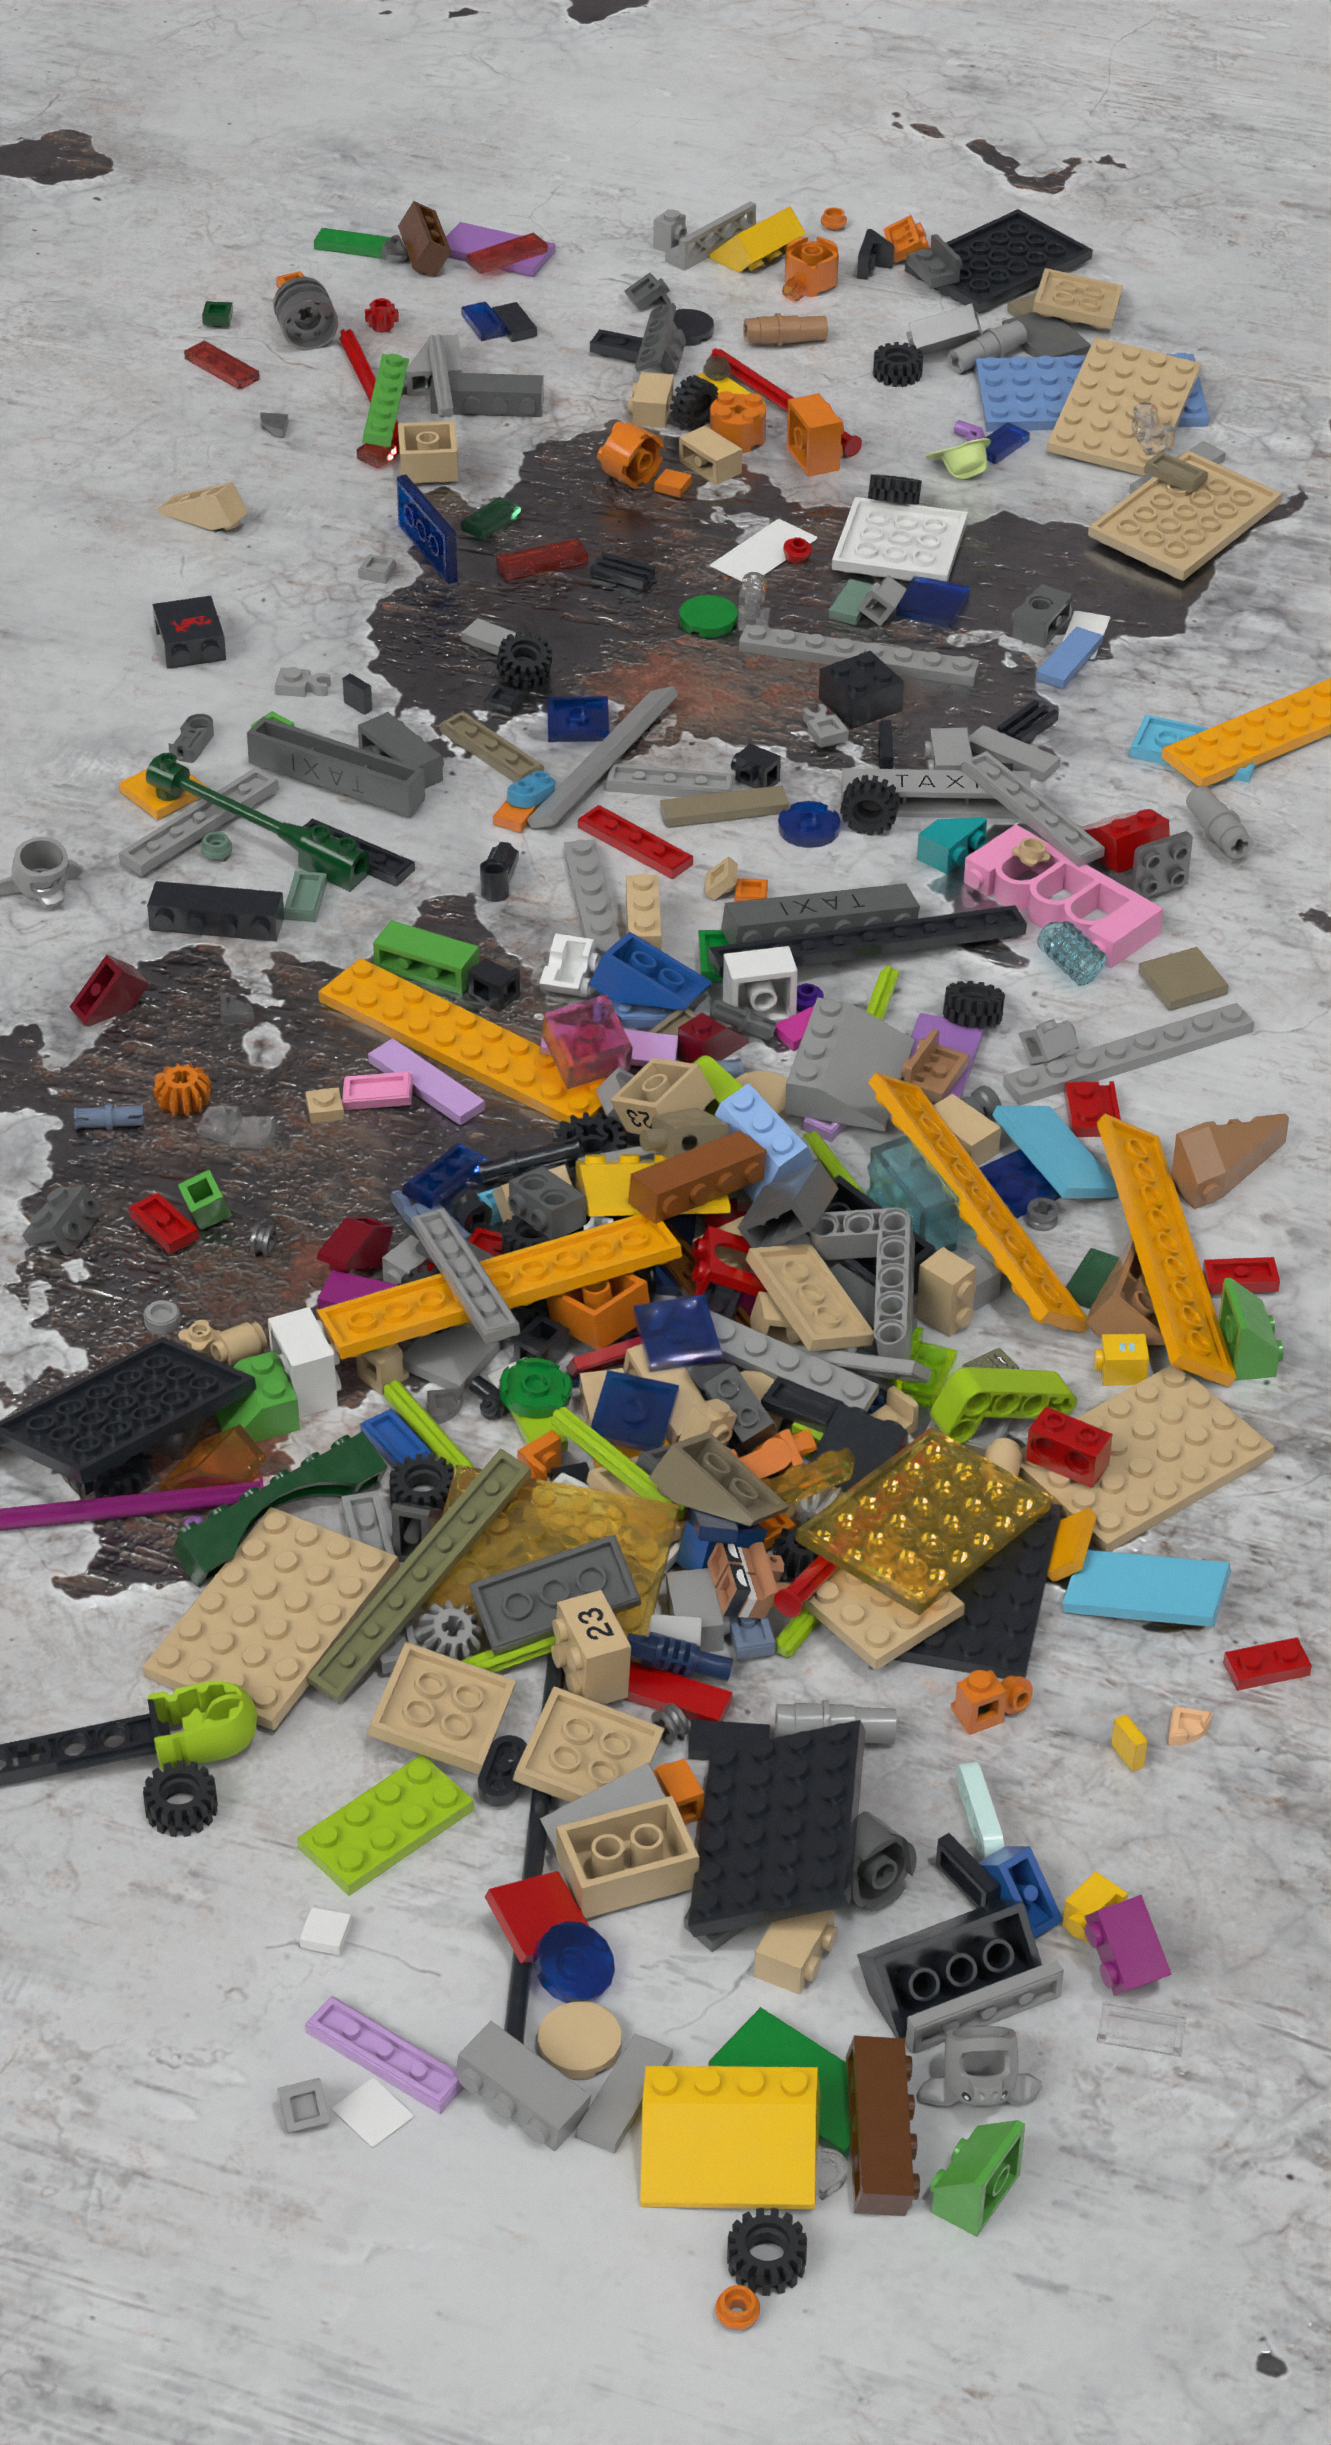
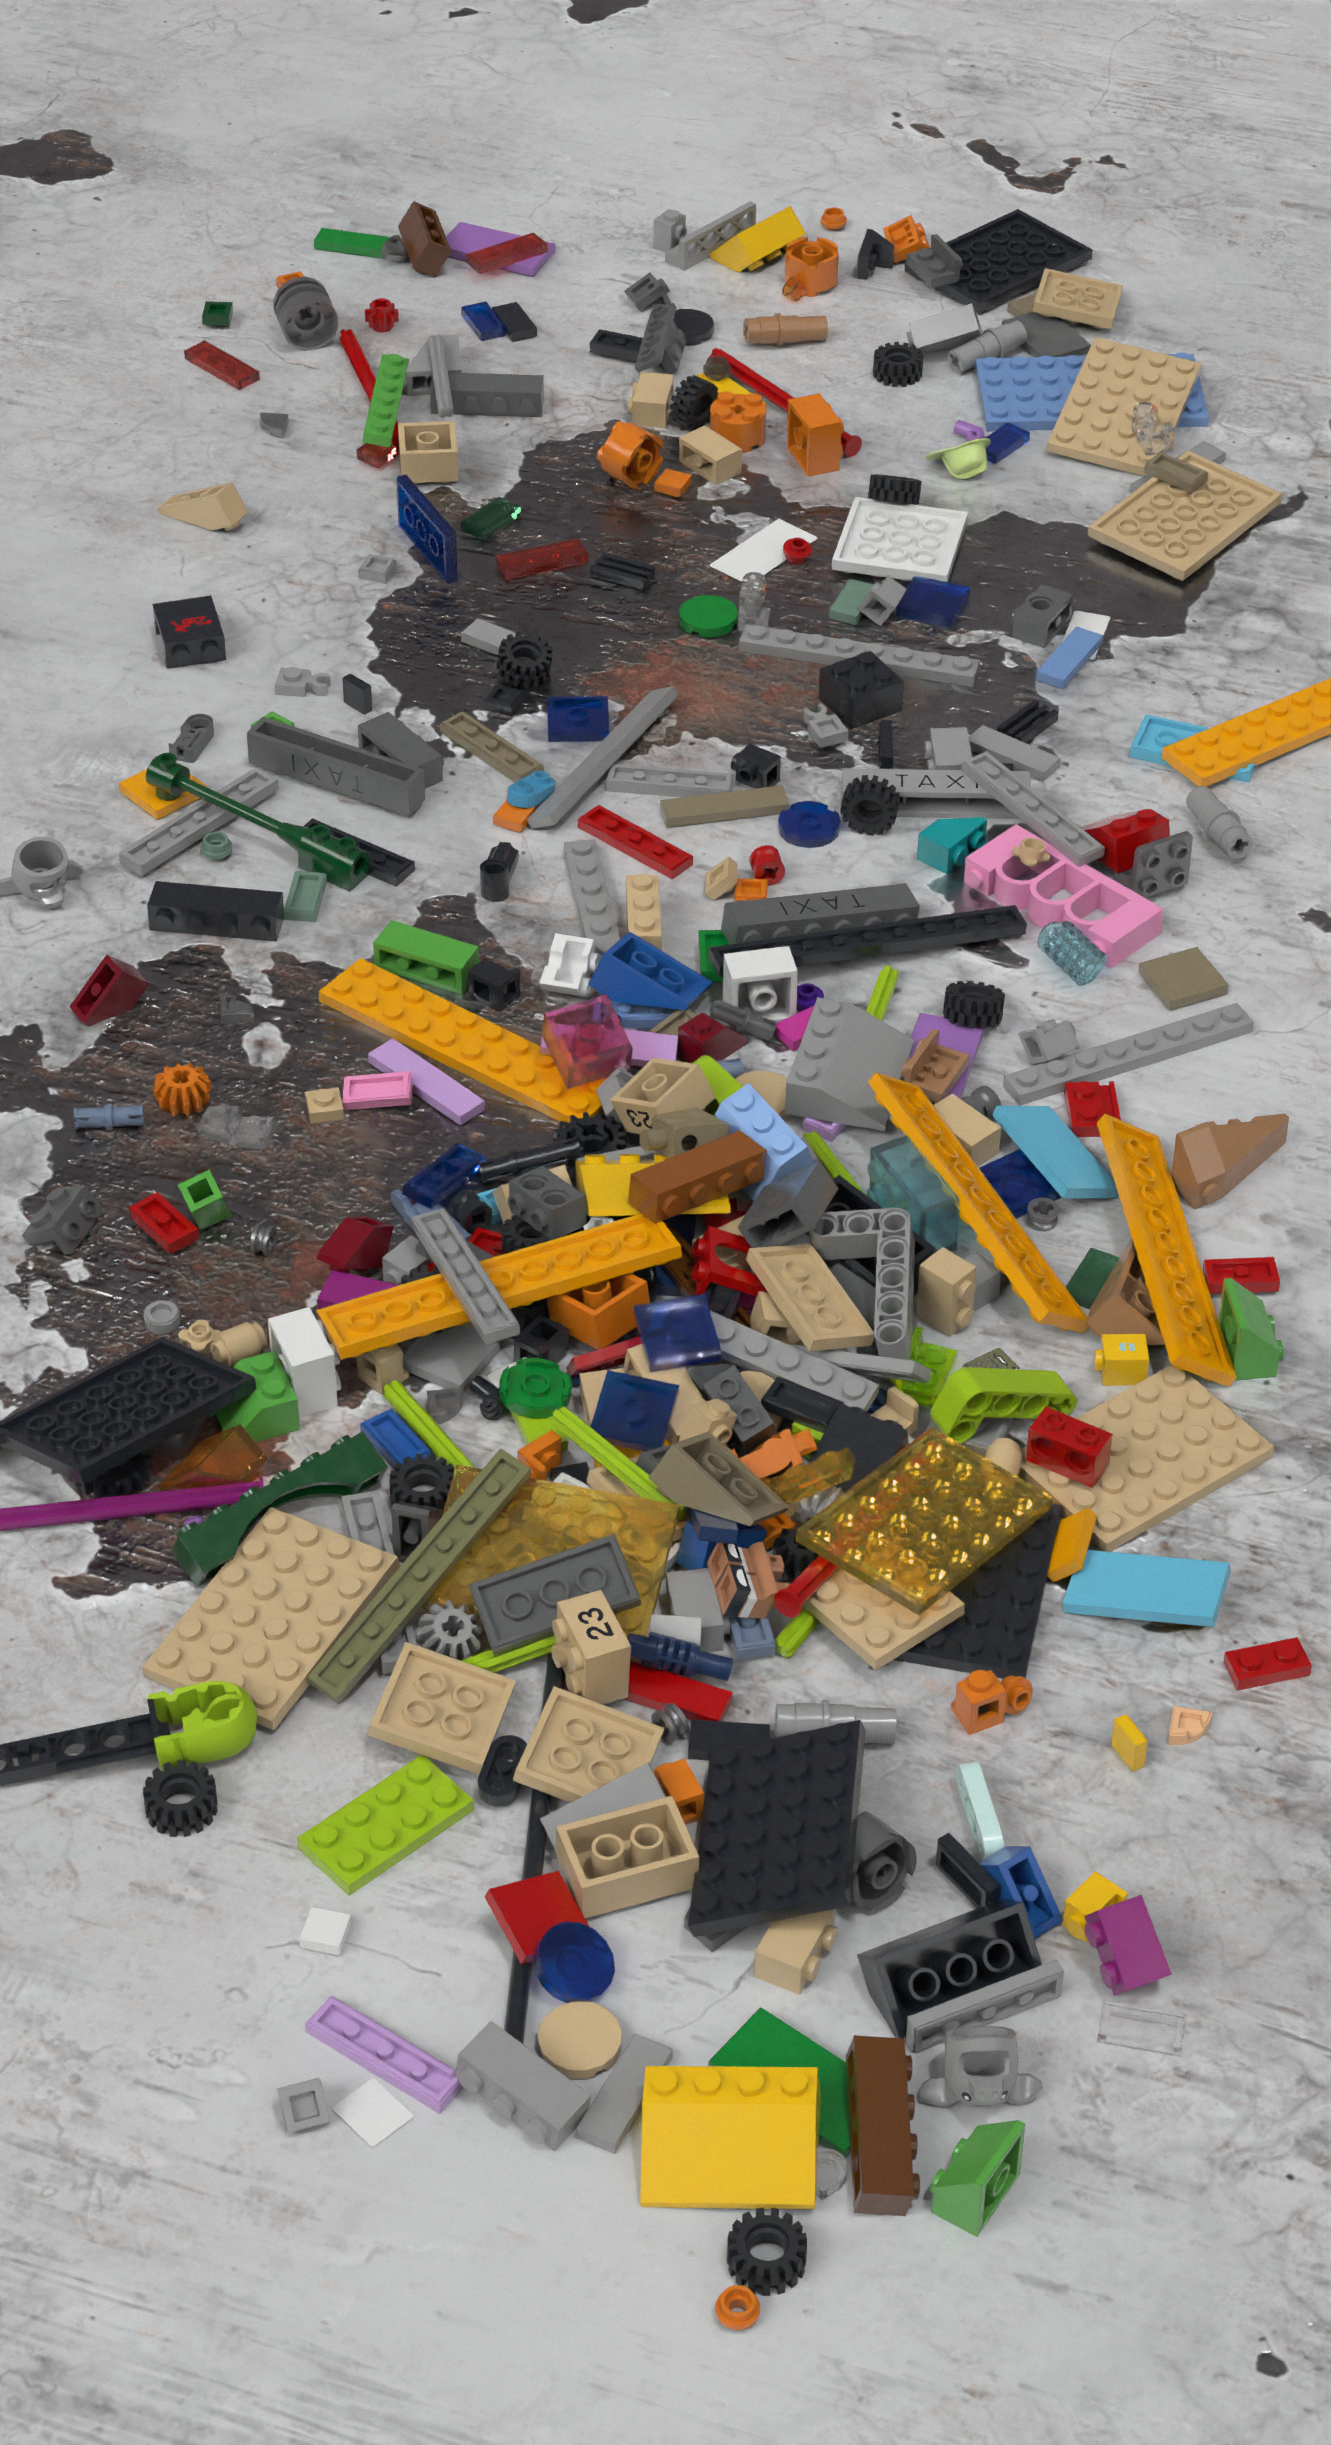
(768, 857): none -> red wheel

